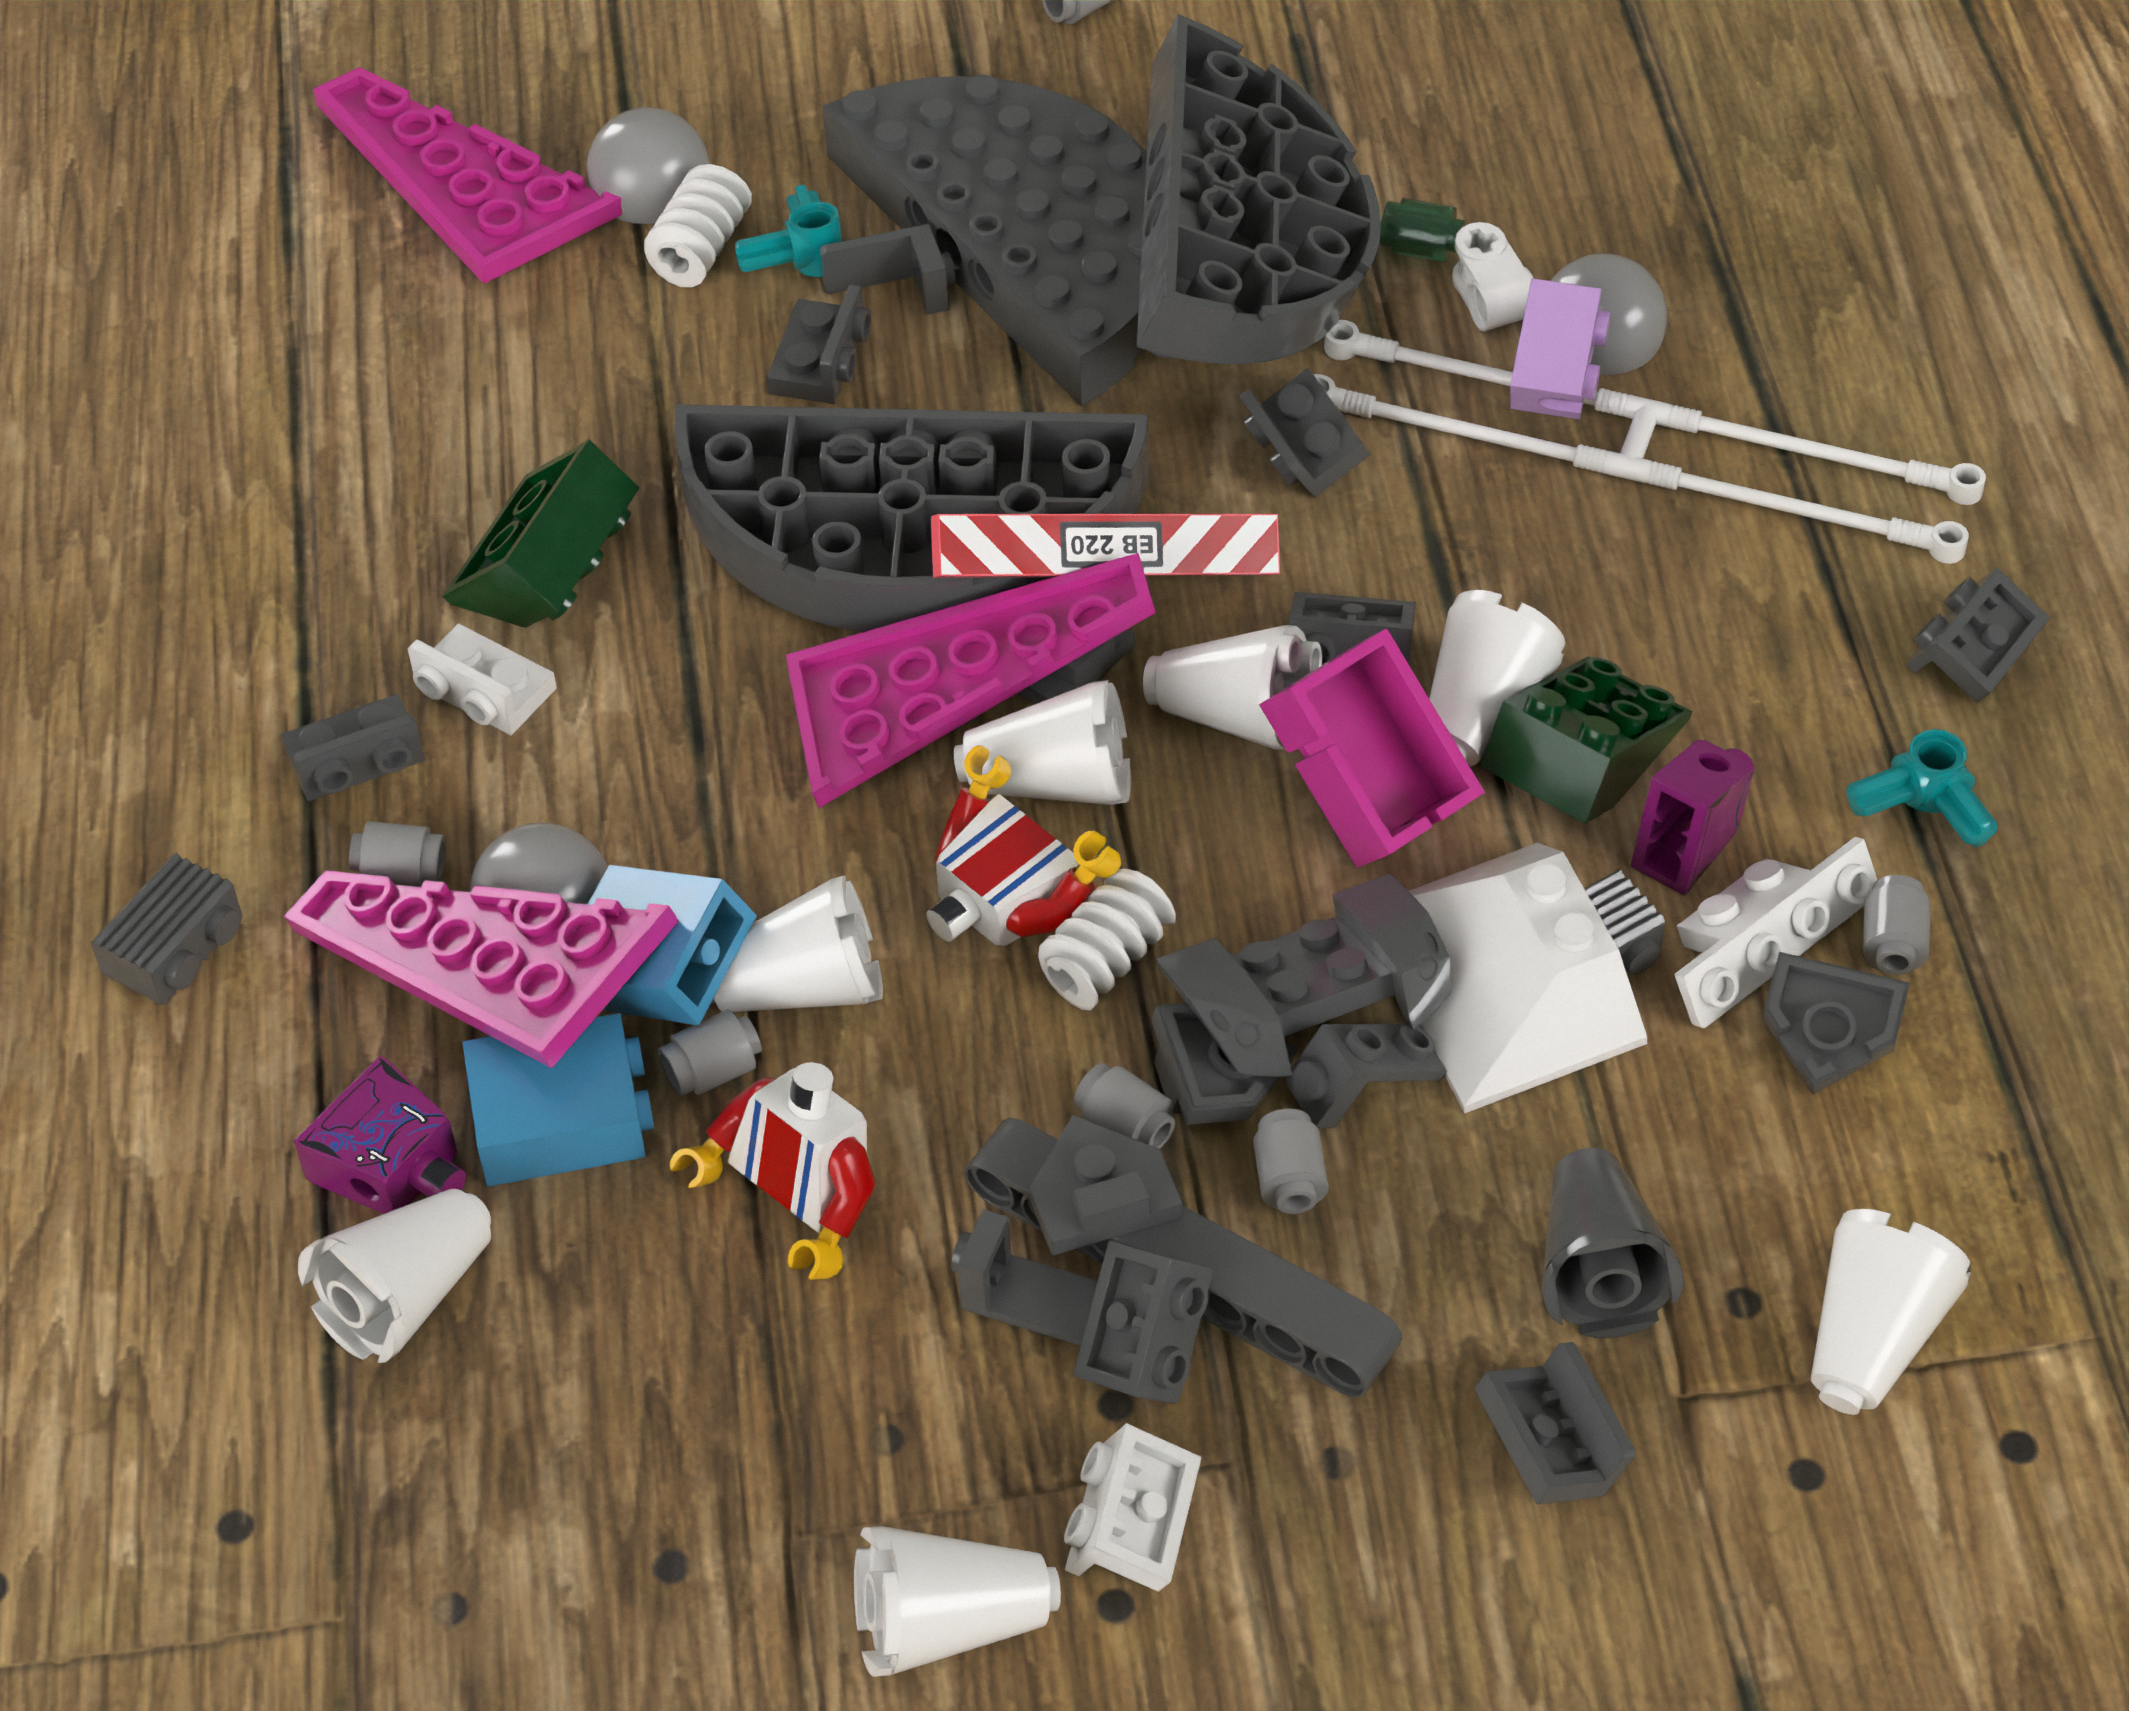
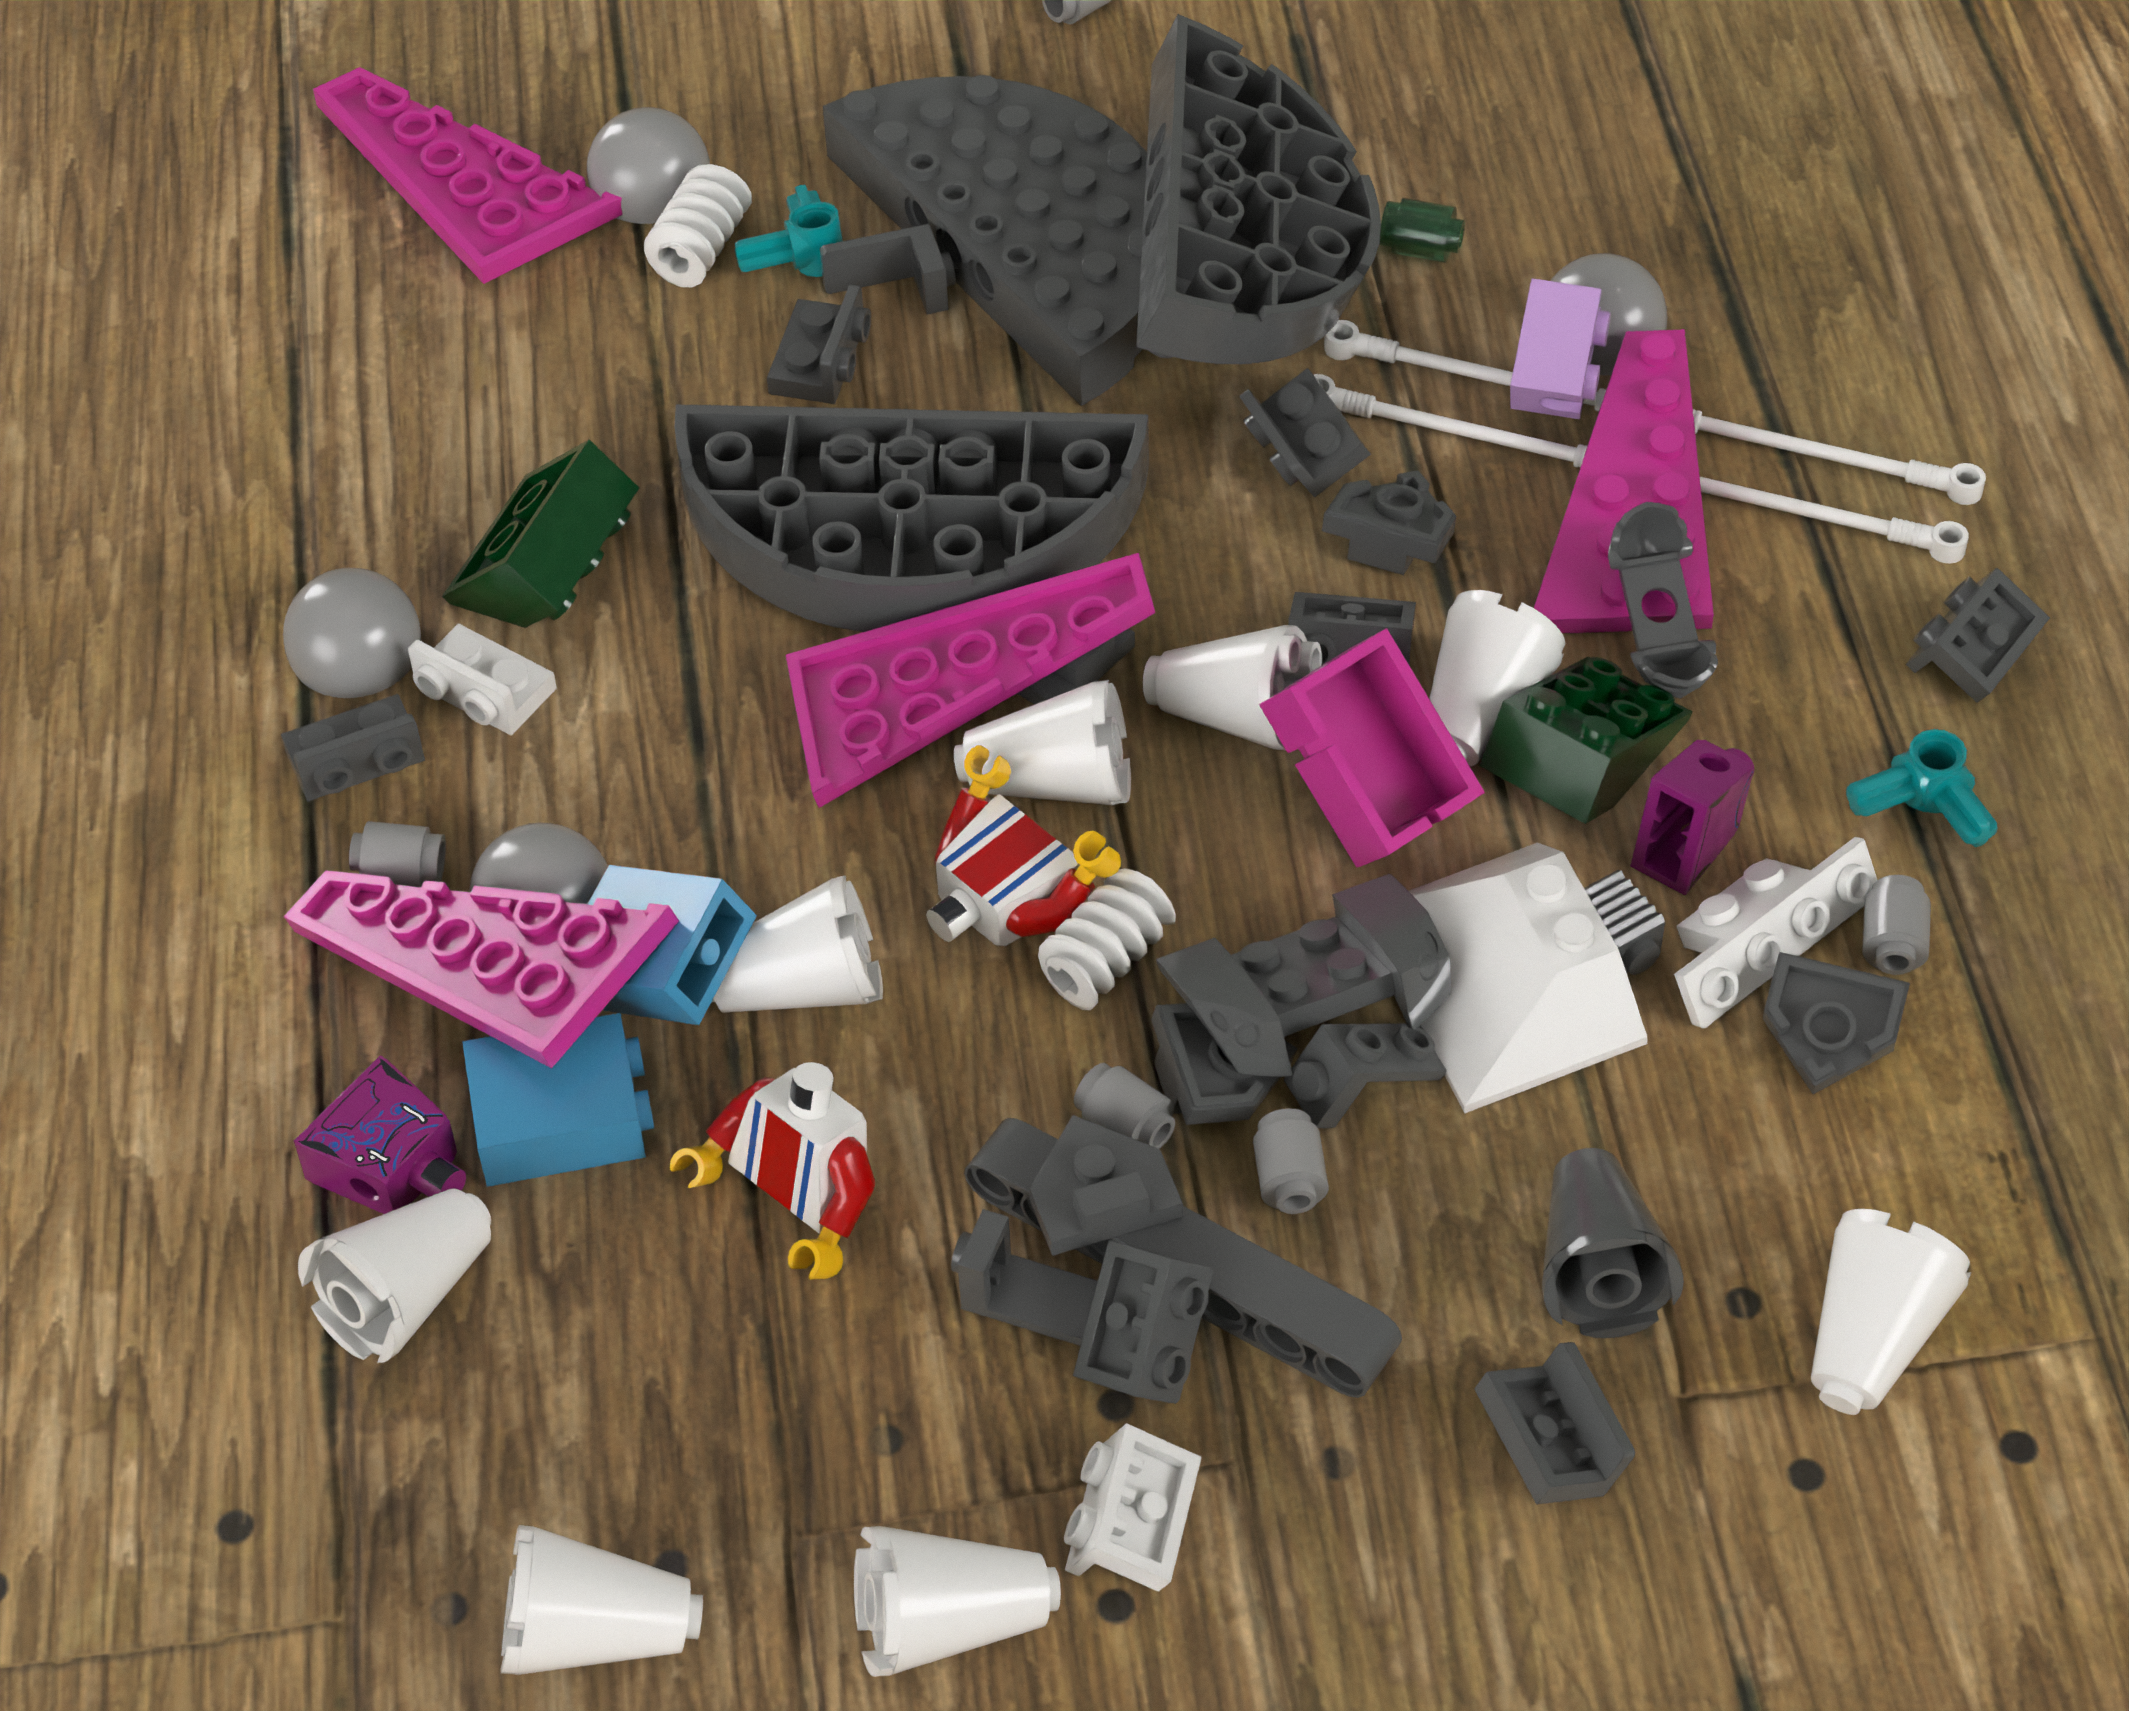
(168, 929): dark grey brick -> none
(350, 633): none -> light grey piece
(590, 1607): none -> white cone
(710, 1053): light grey brick -> none
(1070, 542): tile -> none
(1391, 522): none -> dark grey plate
(1490, 276): white piece -> none
(1636, 455): none -> dark pink wing
(1648, 555): none -> dark grey piece

